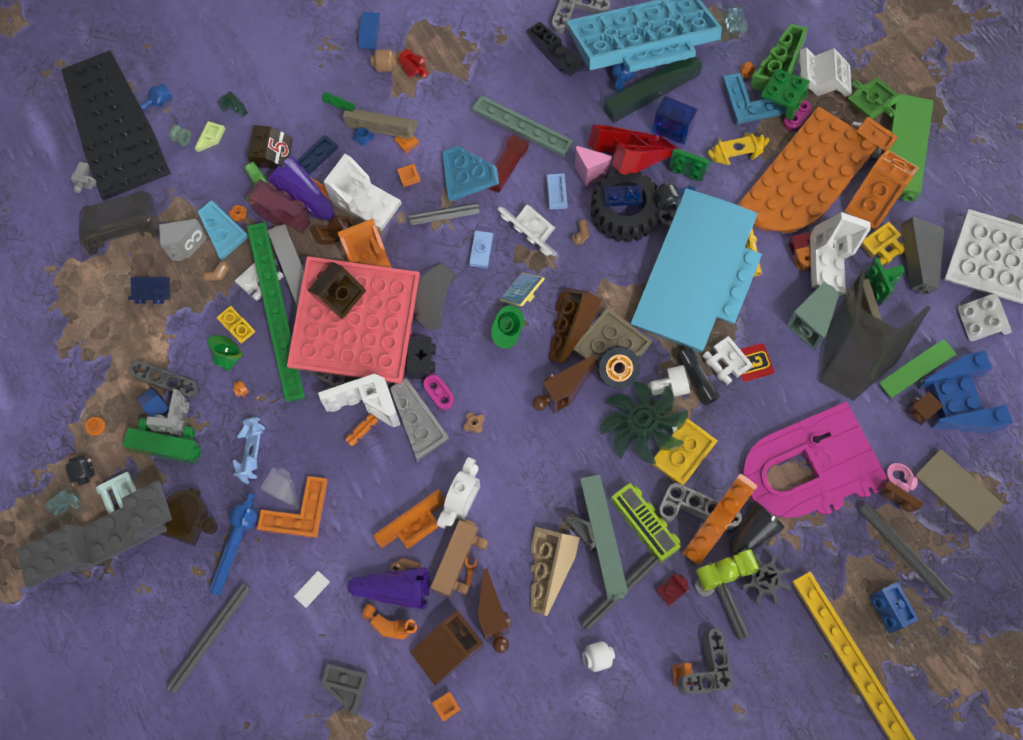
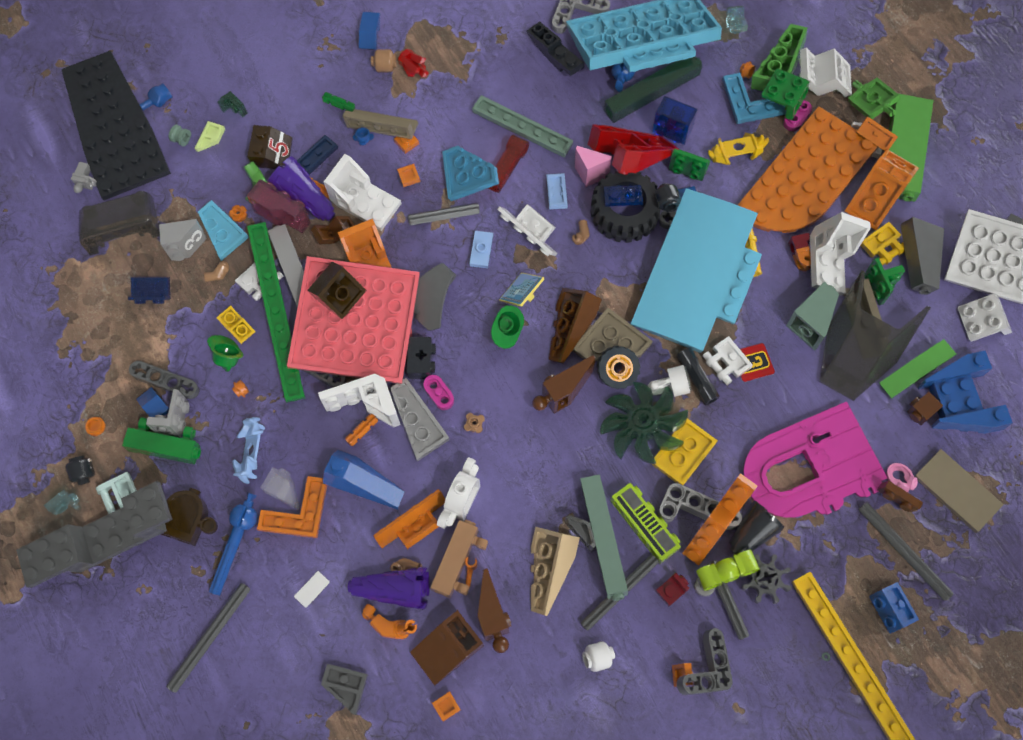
(358, 478): none -> blue wedge

